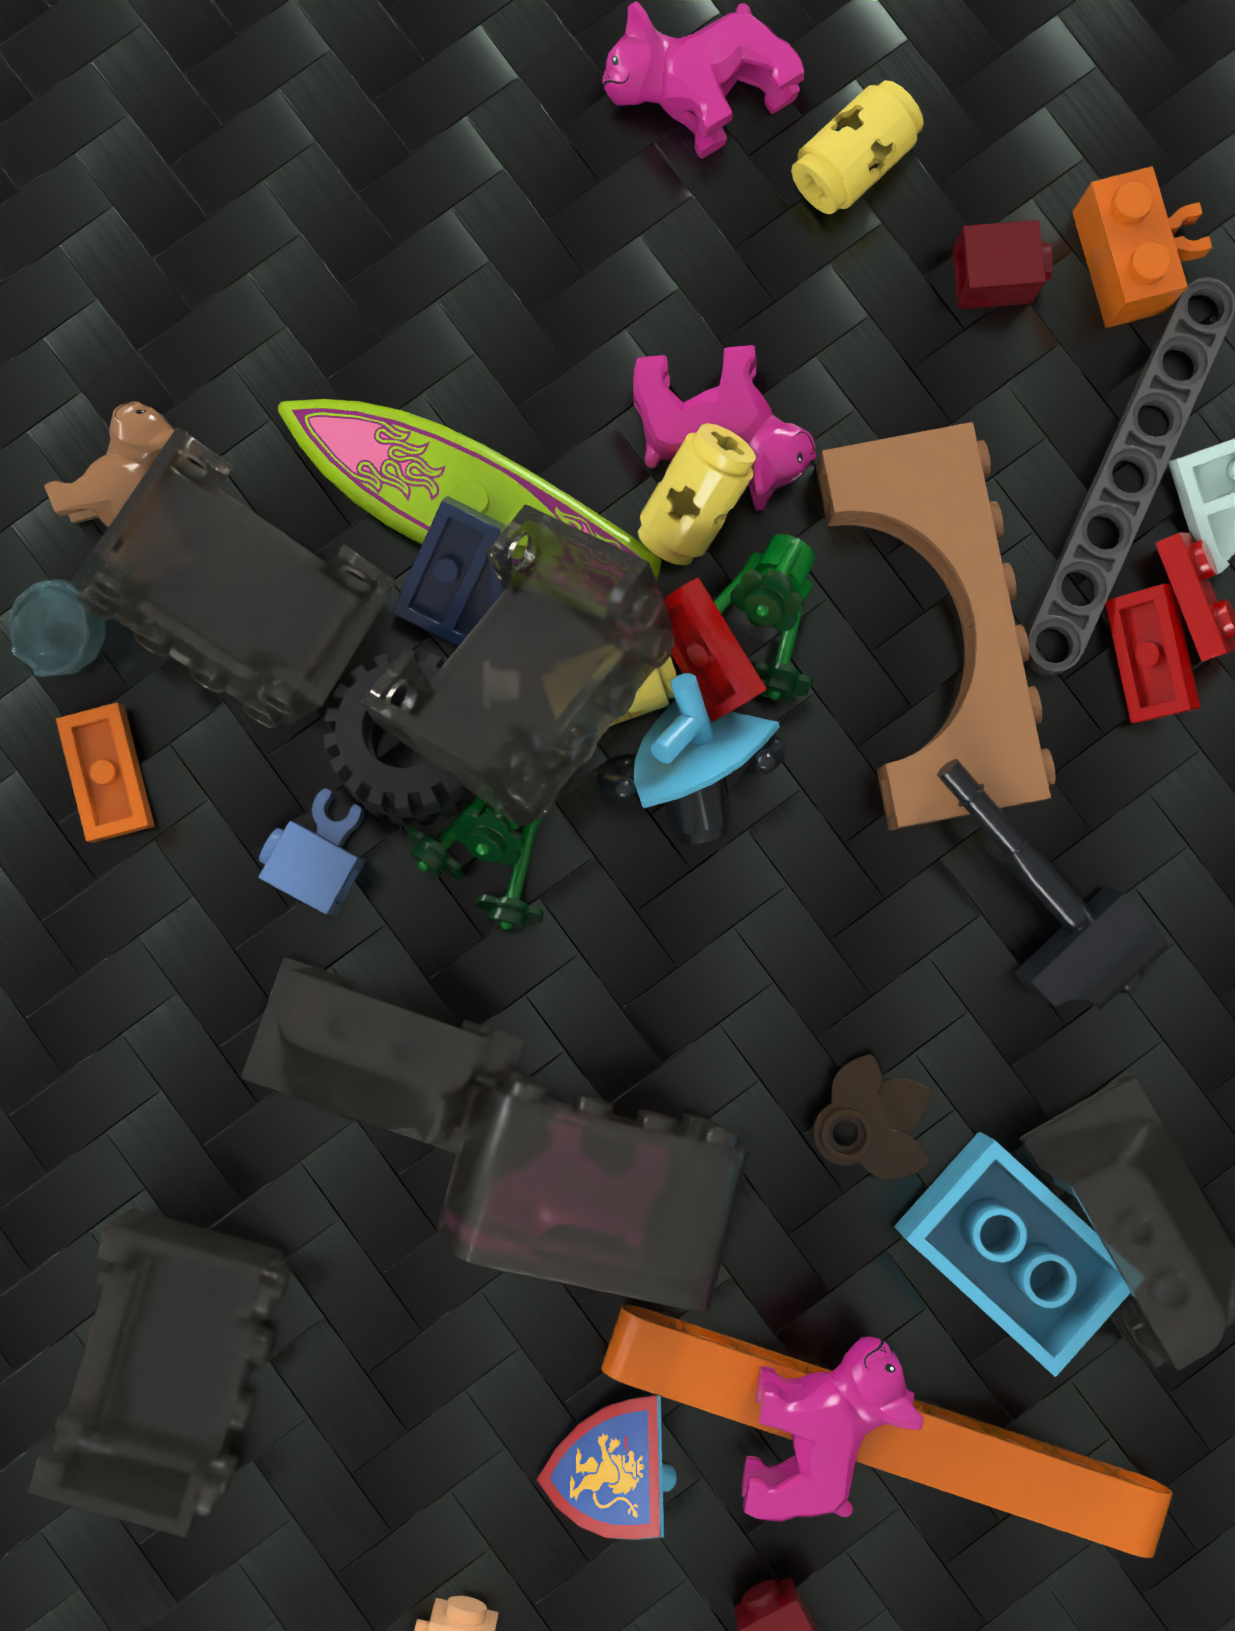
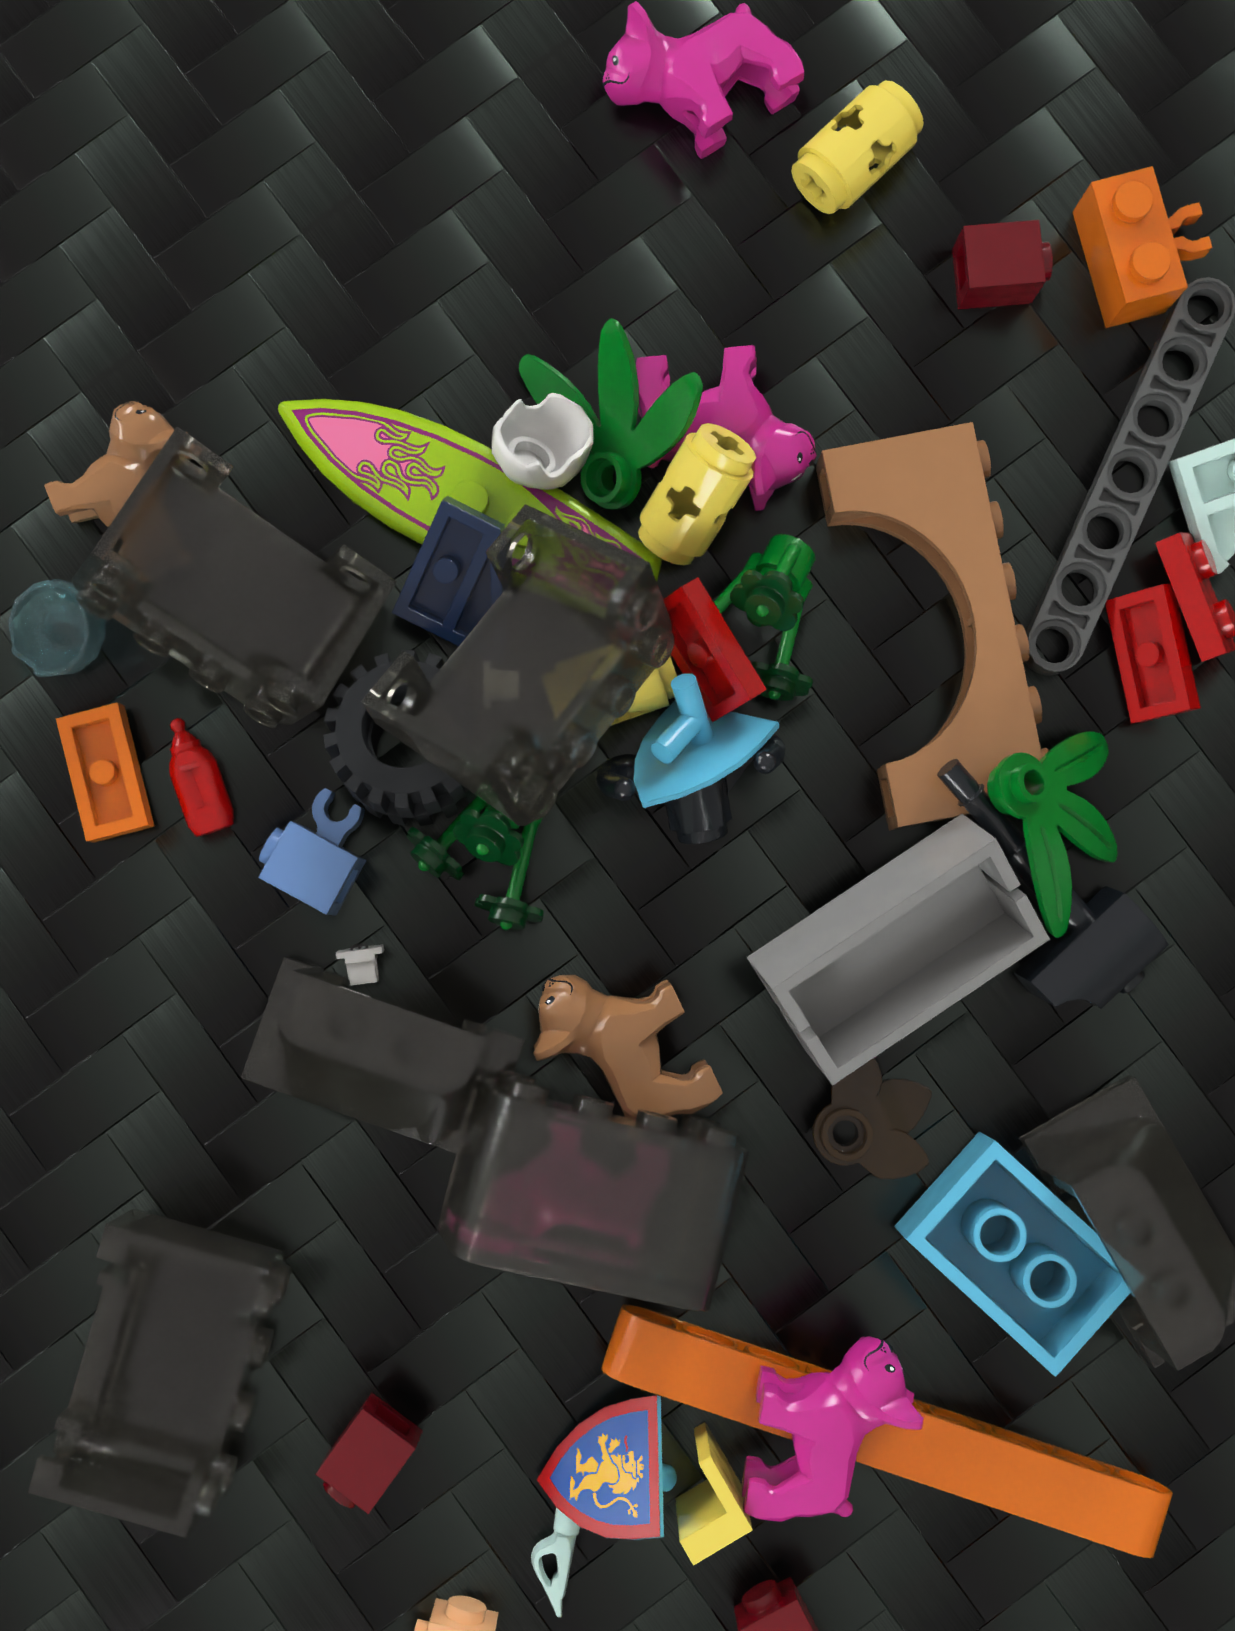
(198, 783): none -> red piece
(361, 963): none -> white piece
(368, 1455): none -> dark red brick
(543, 442): none -> white hair
(562, 1545): none -> light aqua hand
(615, 440): none -> green plant
(624, 1043): none -> medium nougat animal
(712, 1511): none -> light yellow panel
(899, 947): none -> light grey piece
(1039, 796): none -> green plant

